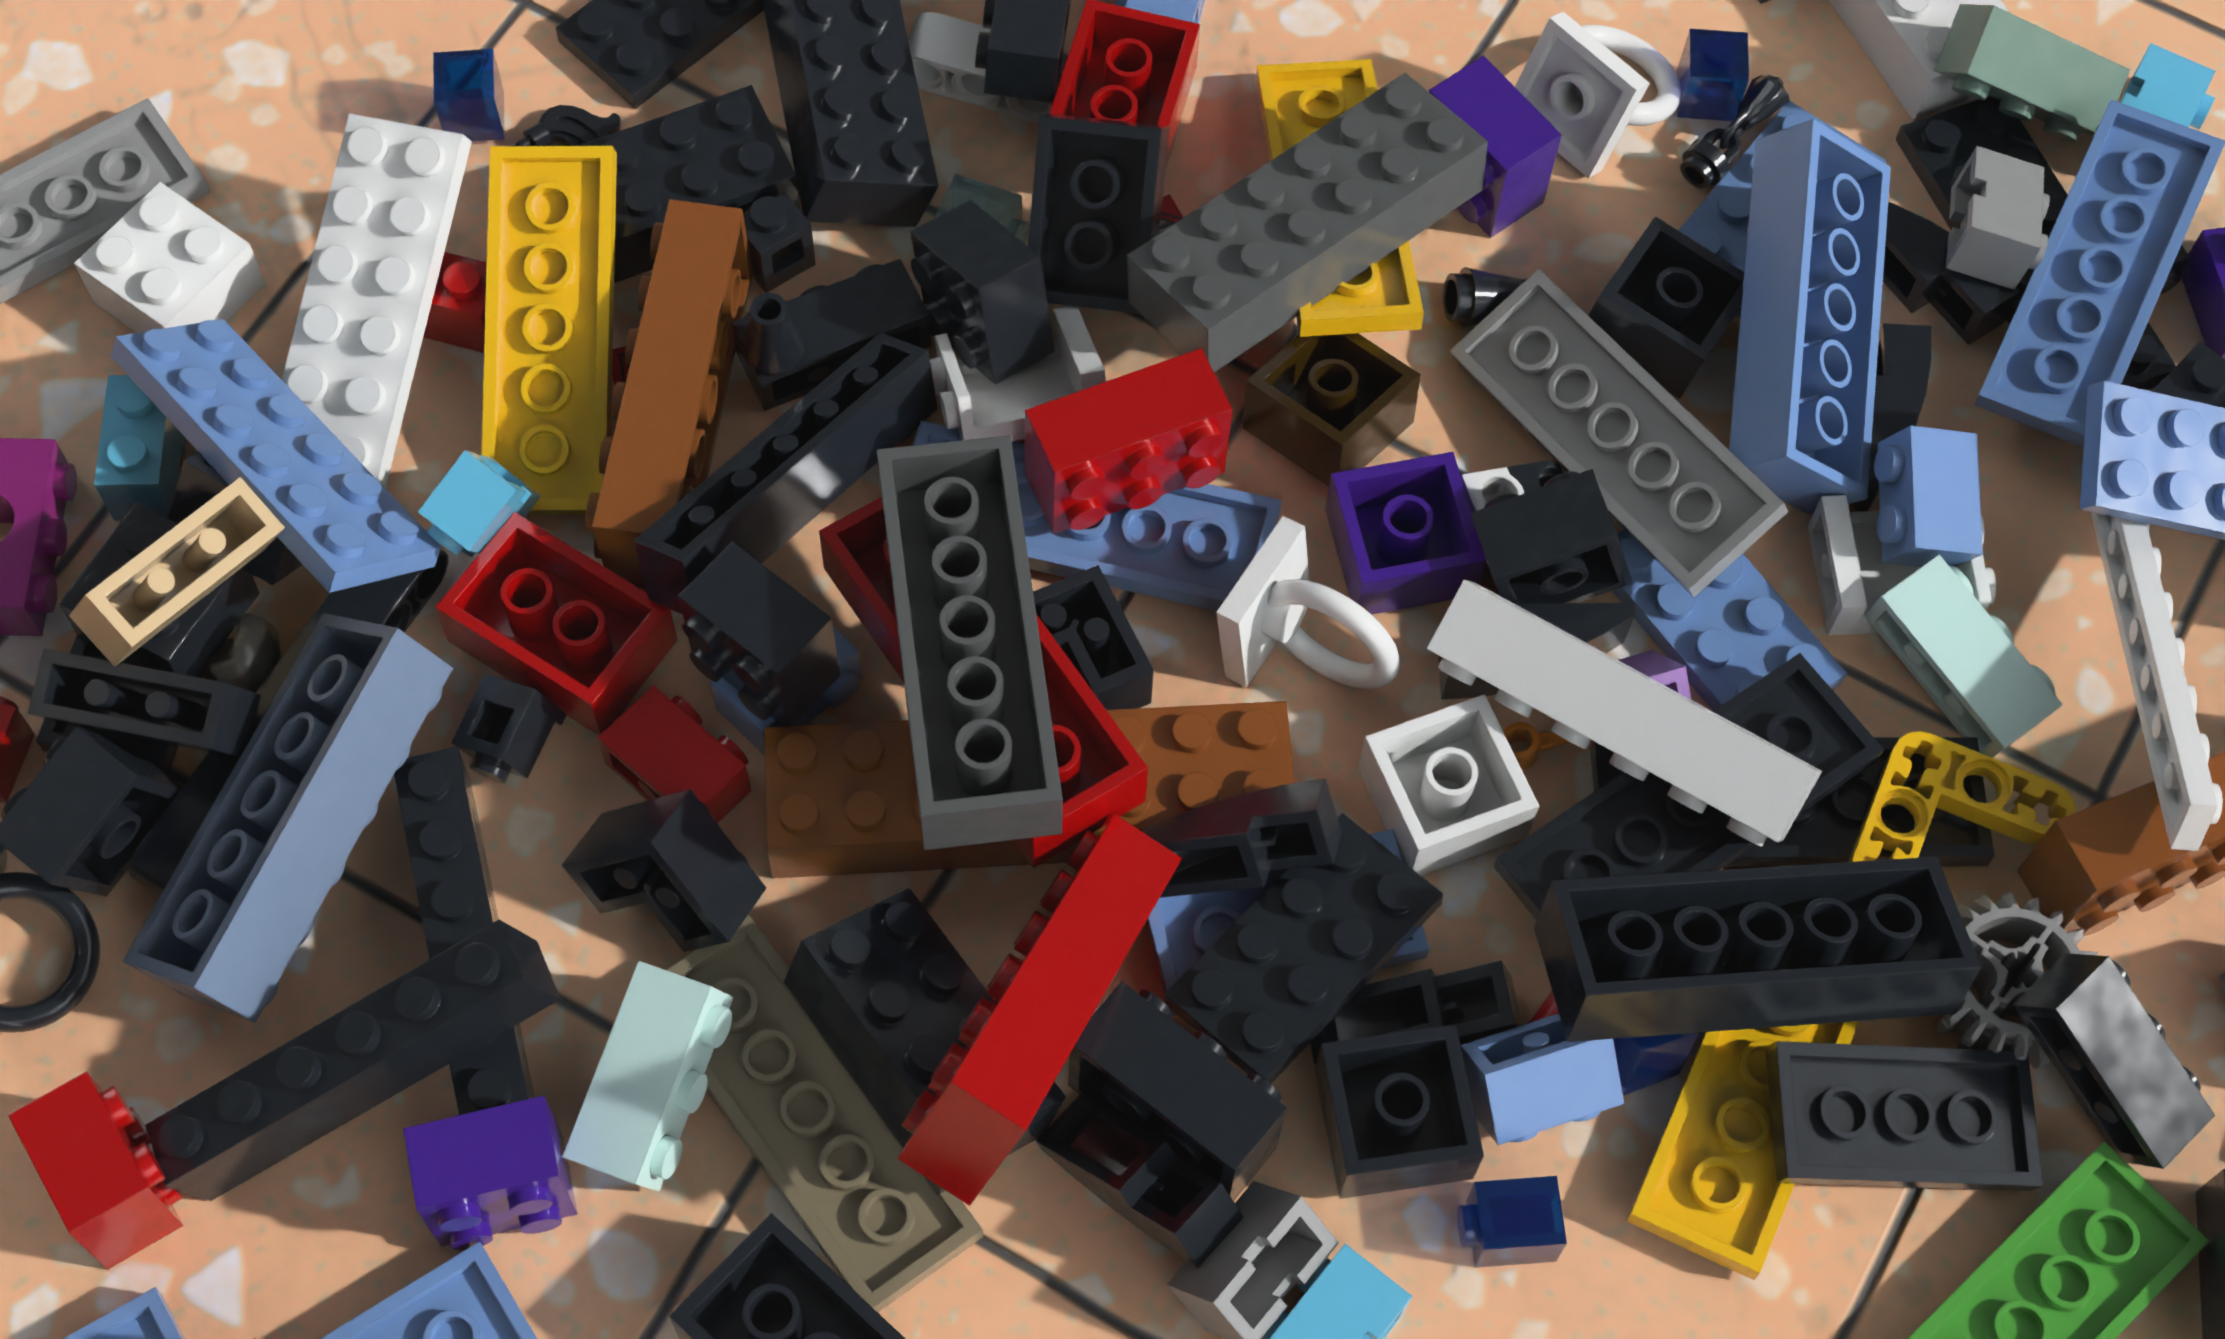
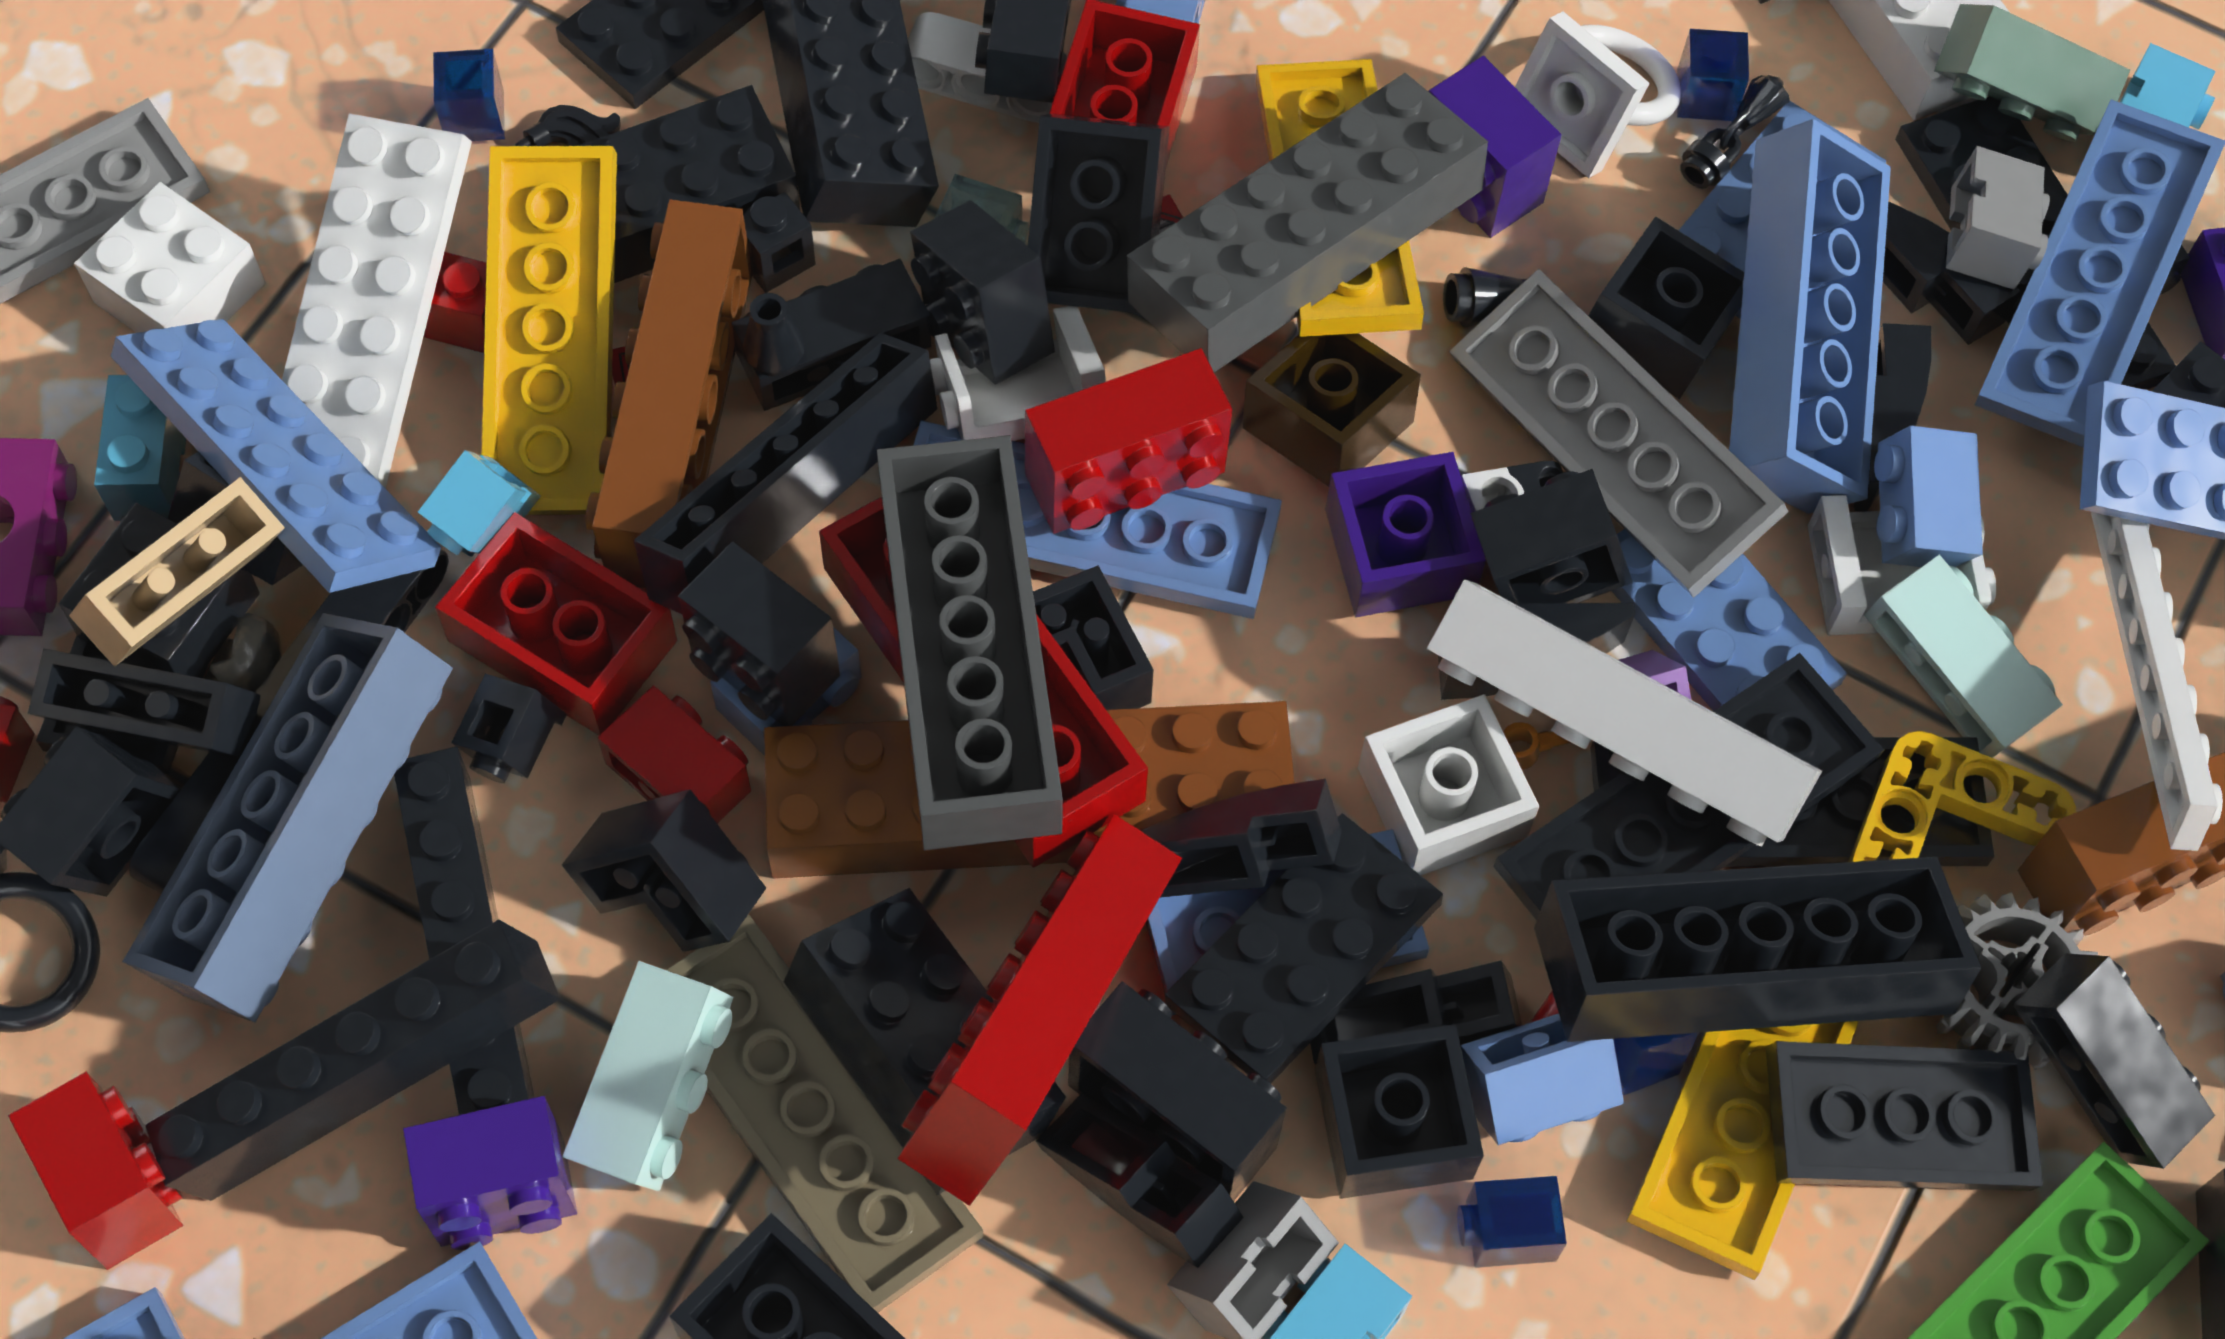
(1270, 607): white tile -> none

